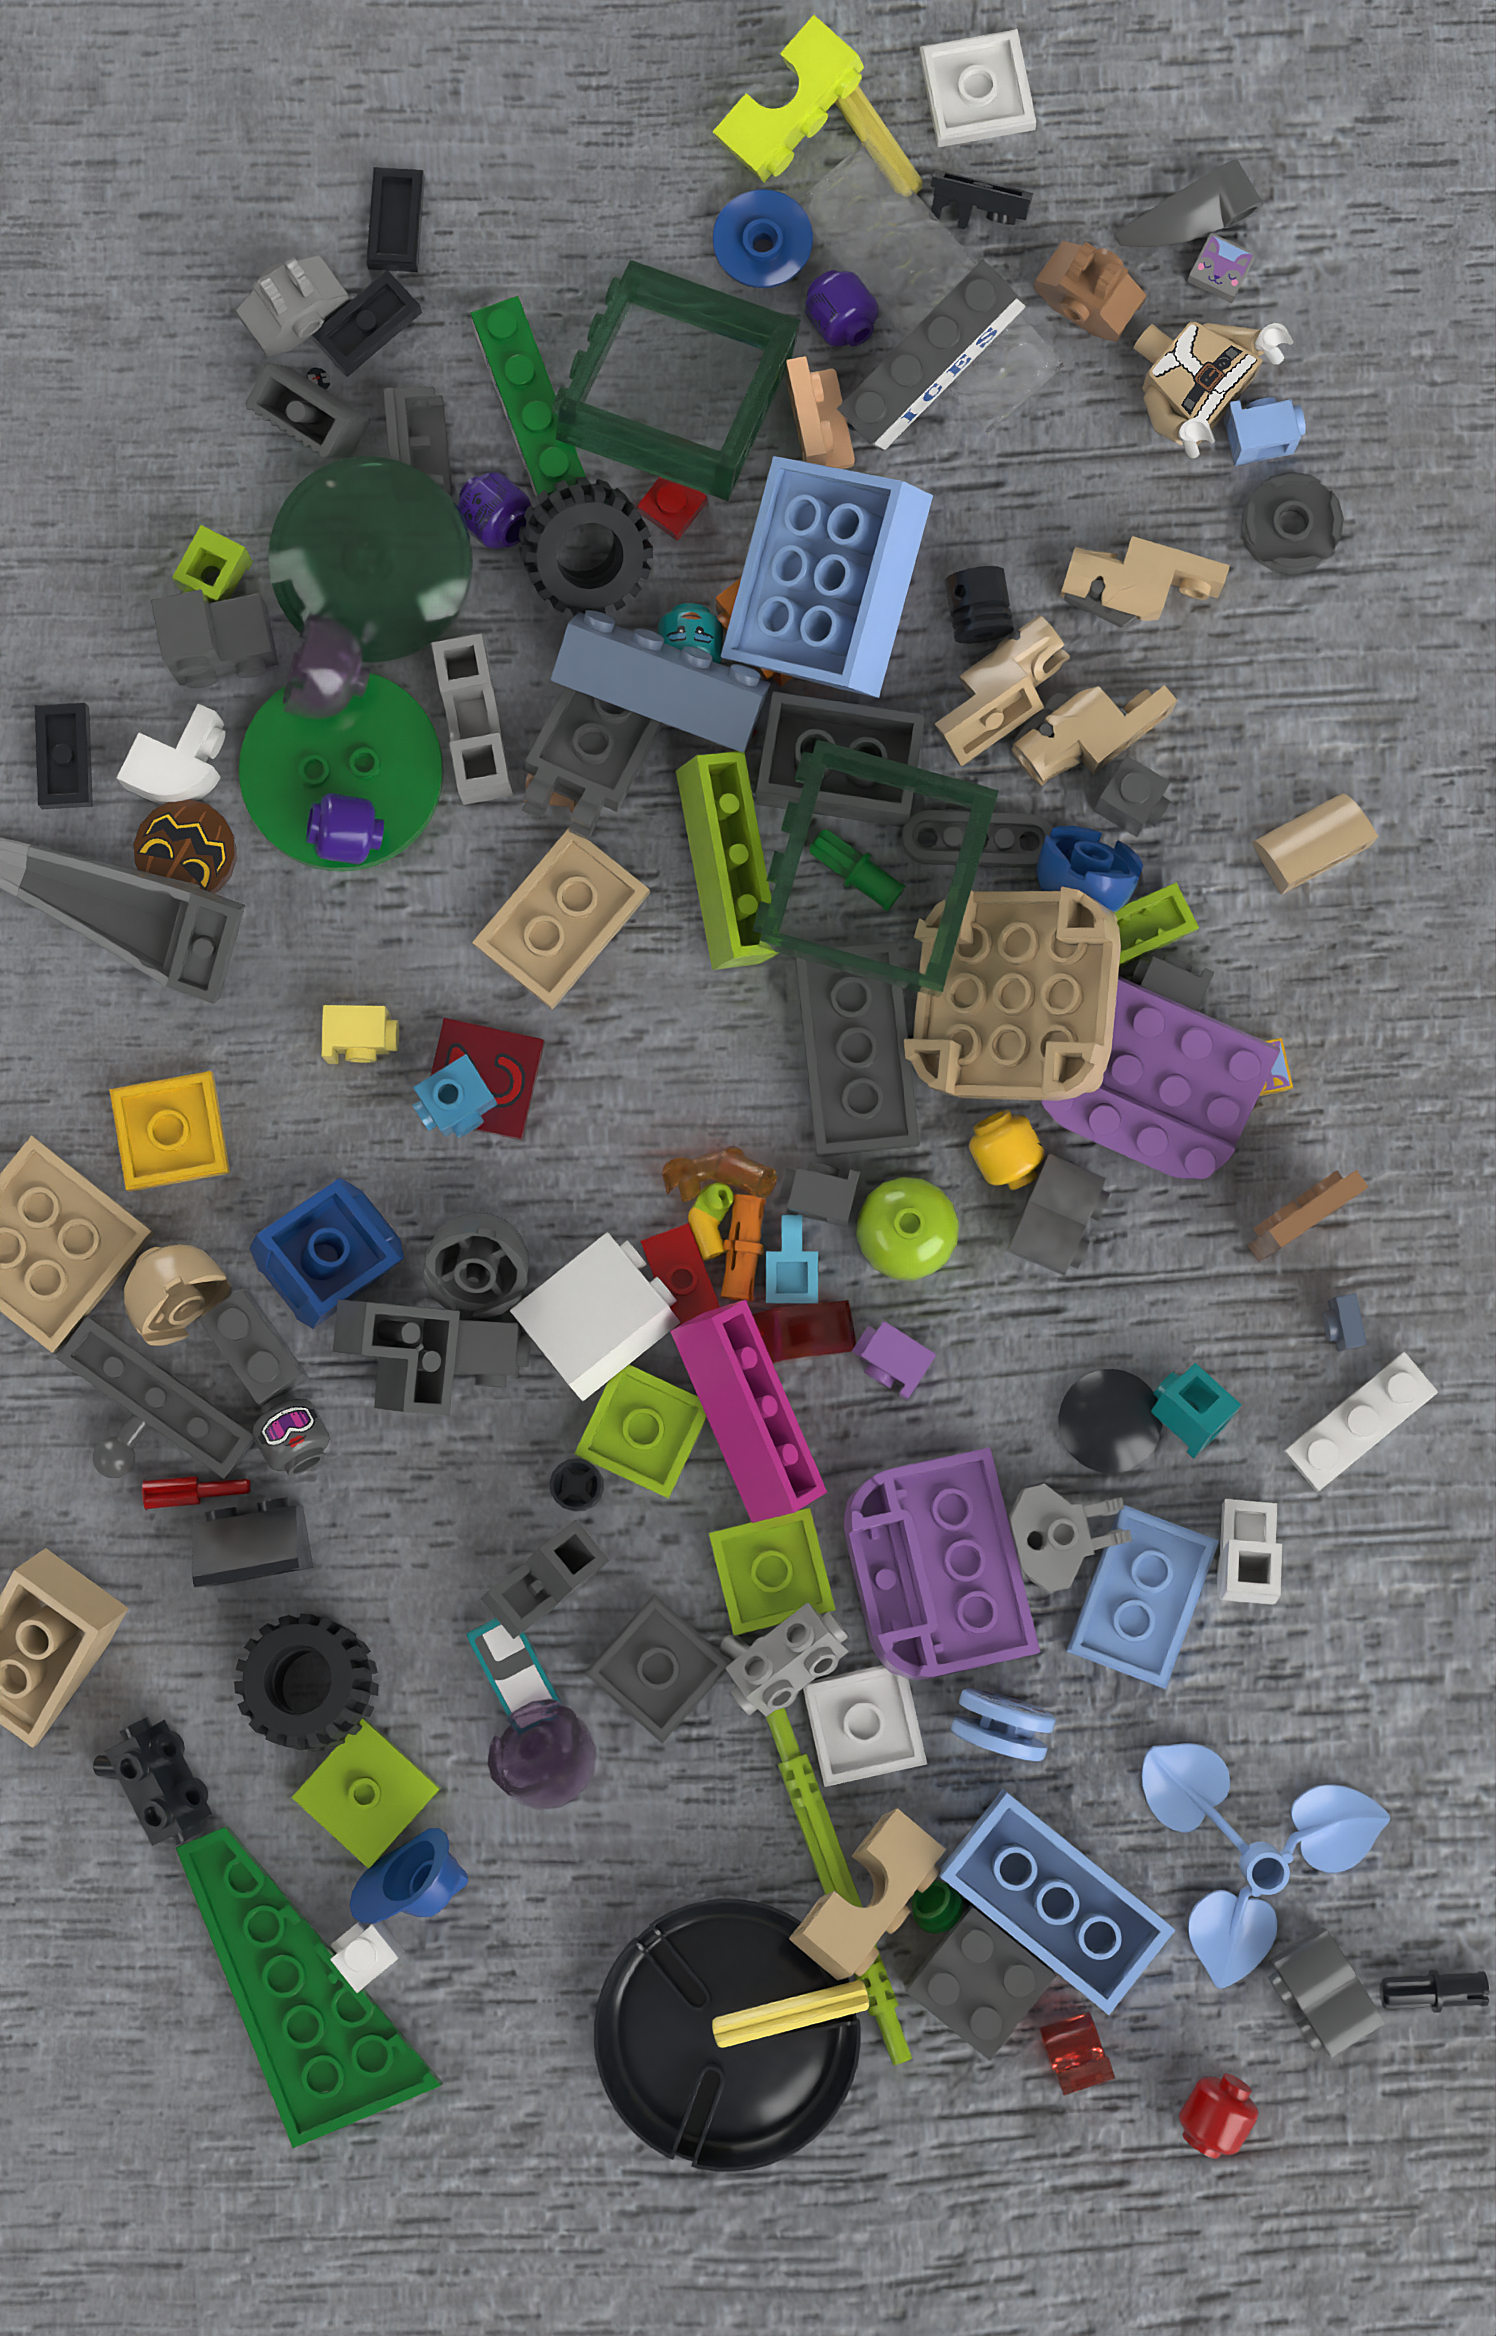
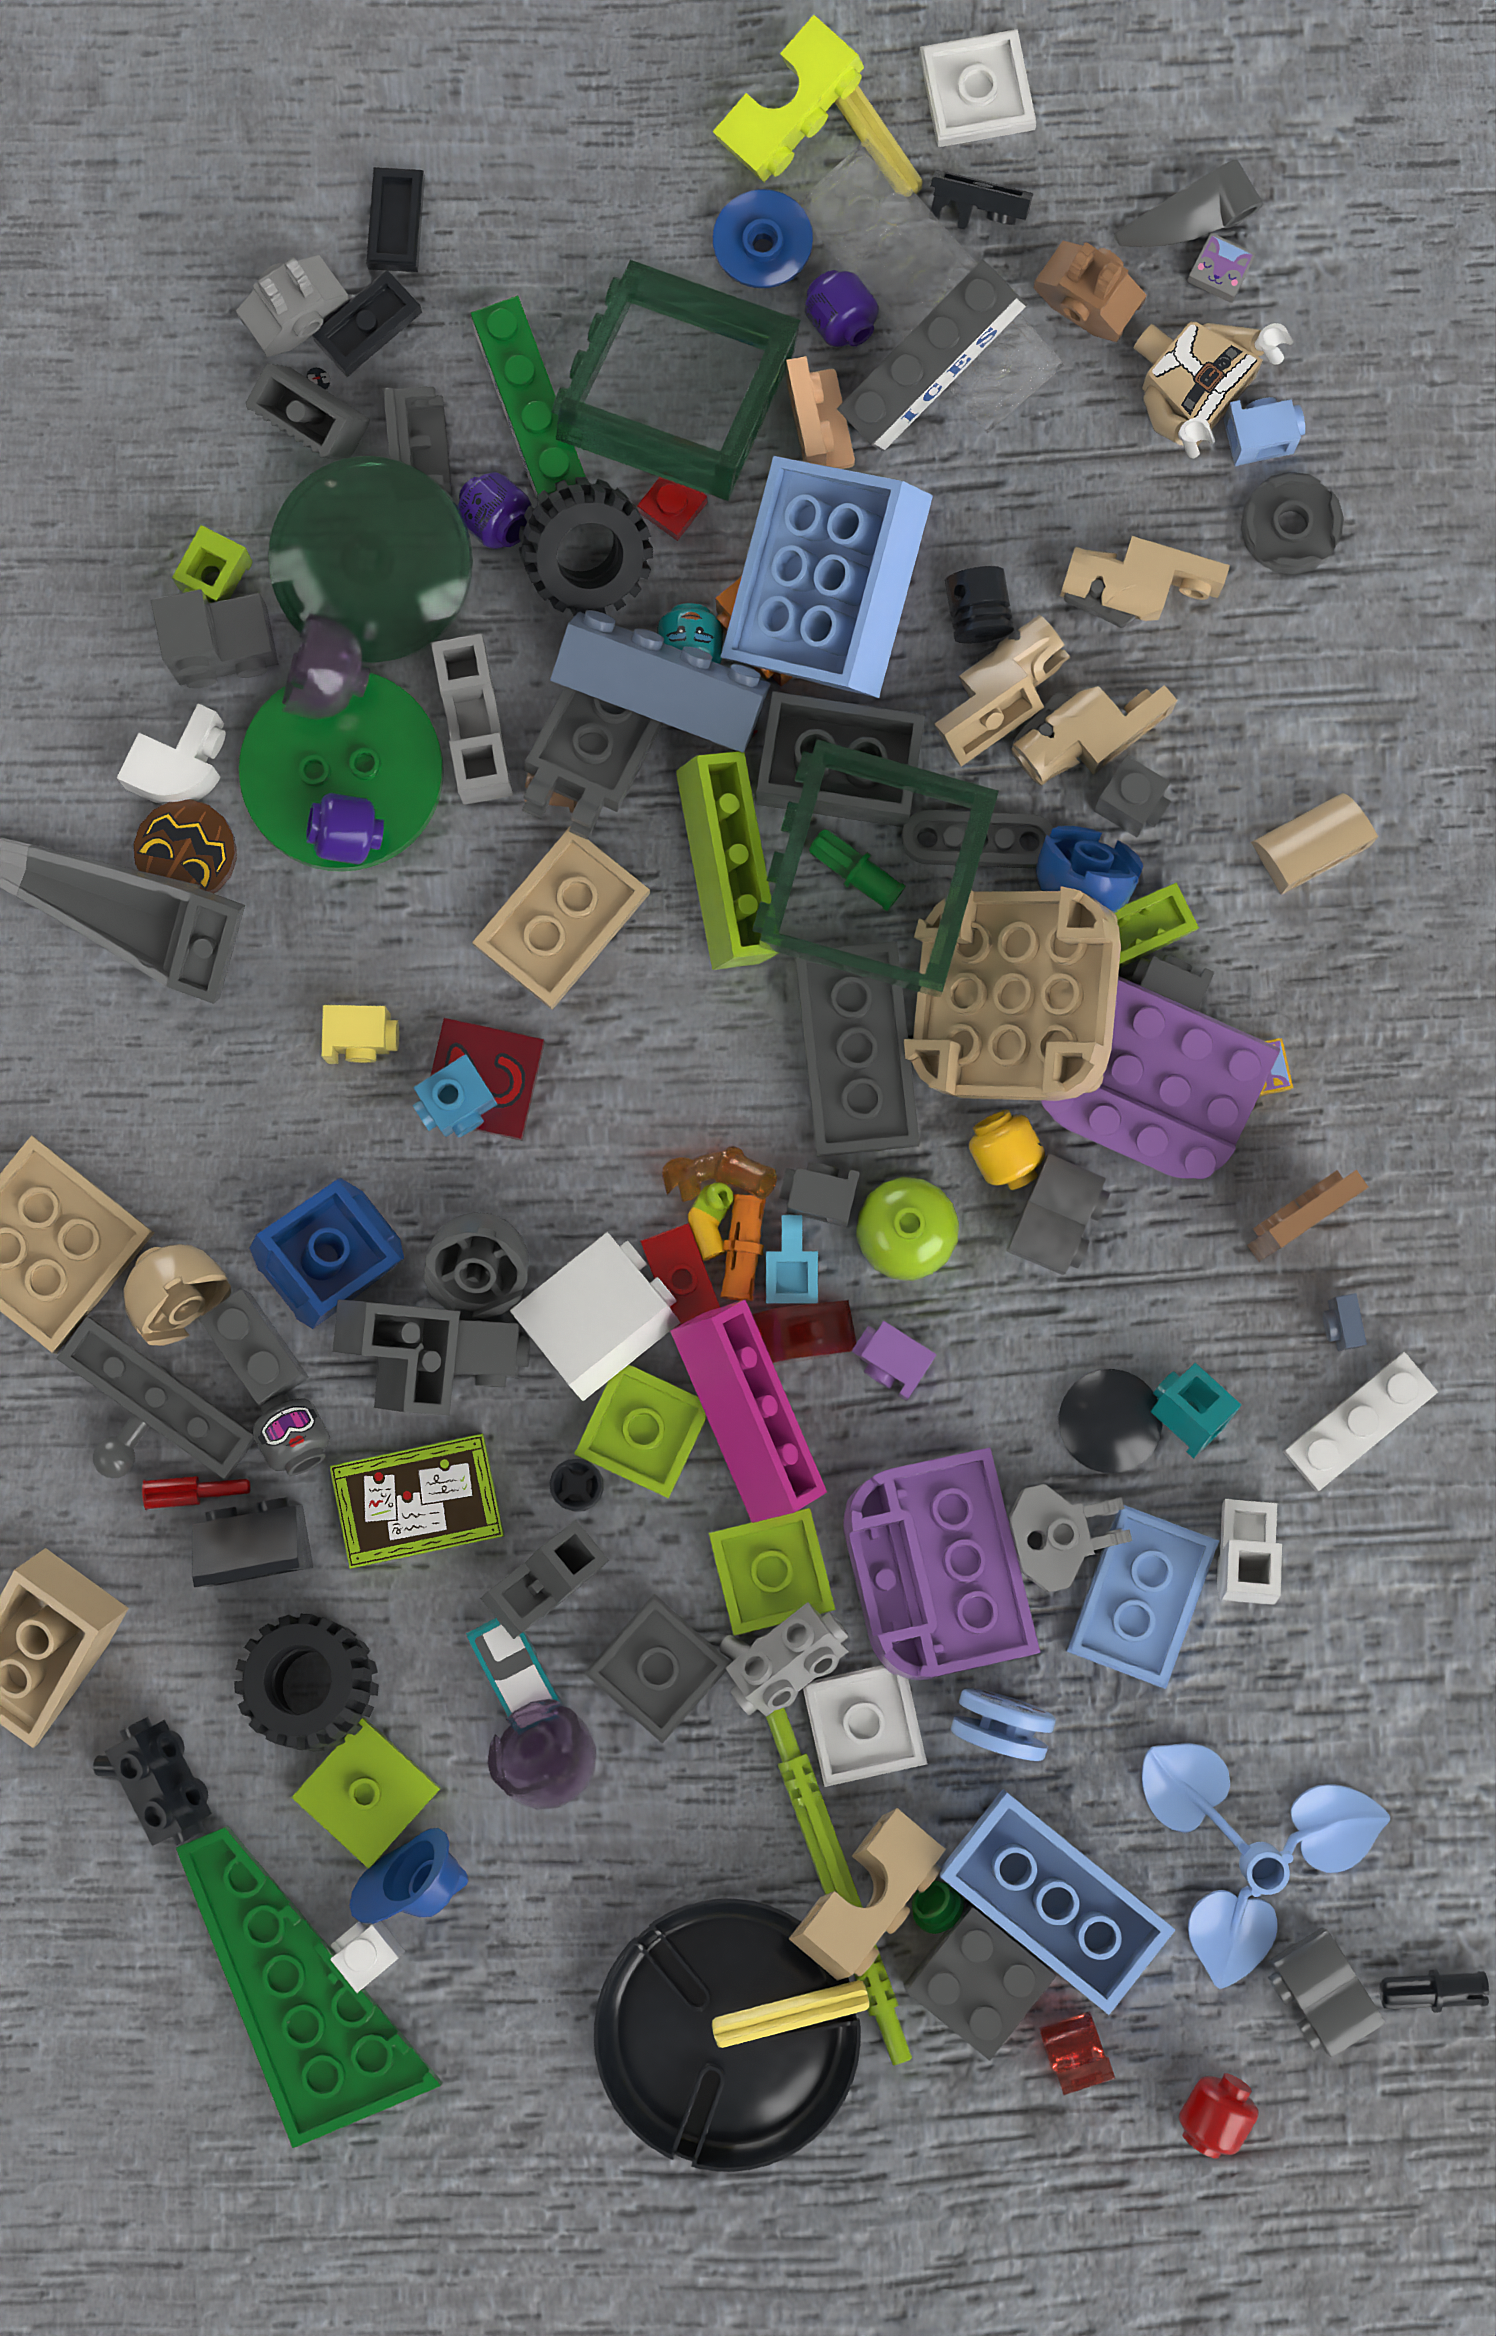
(63, 756): black plate -> none
(169, 1131): yellow plate -> none
(416, 1501): none -> tile

